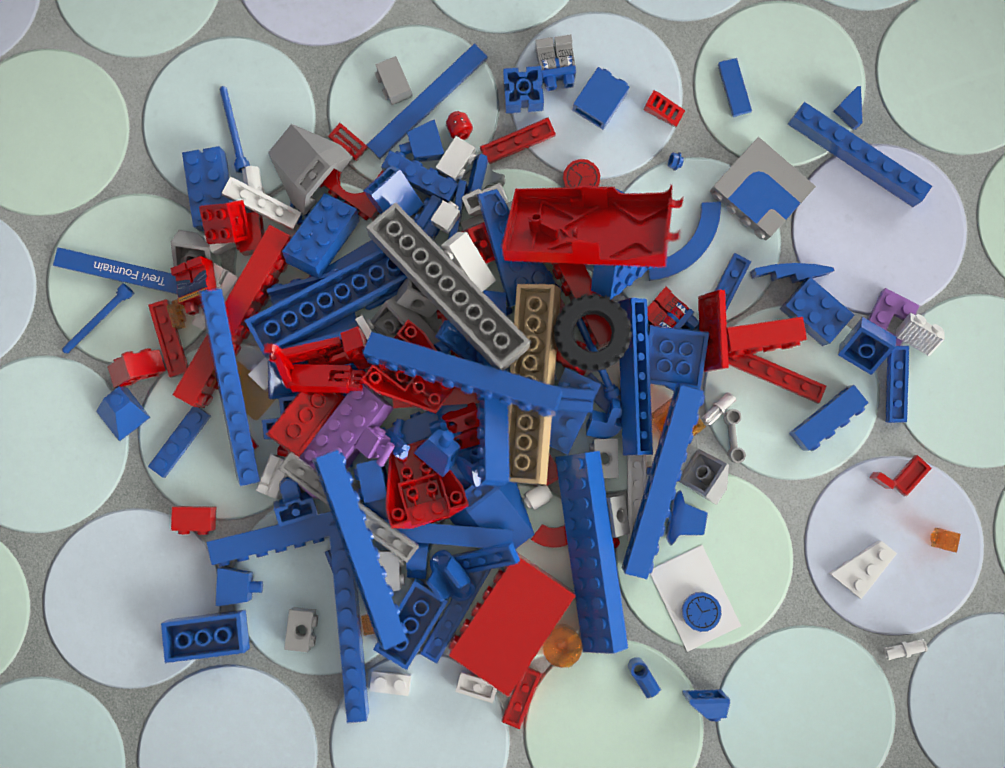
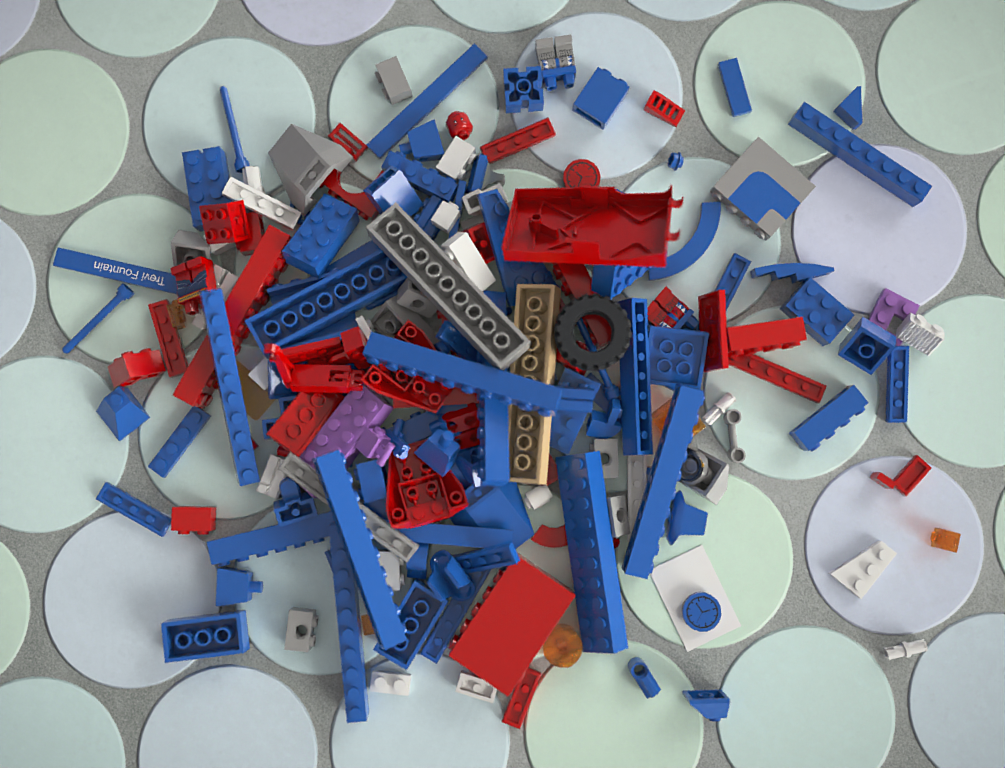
(134, 509): none -> blue tile
(694, 468): none -> light grey piece

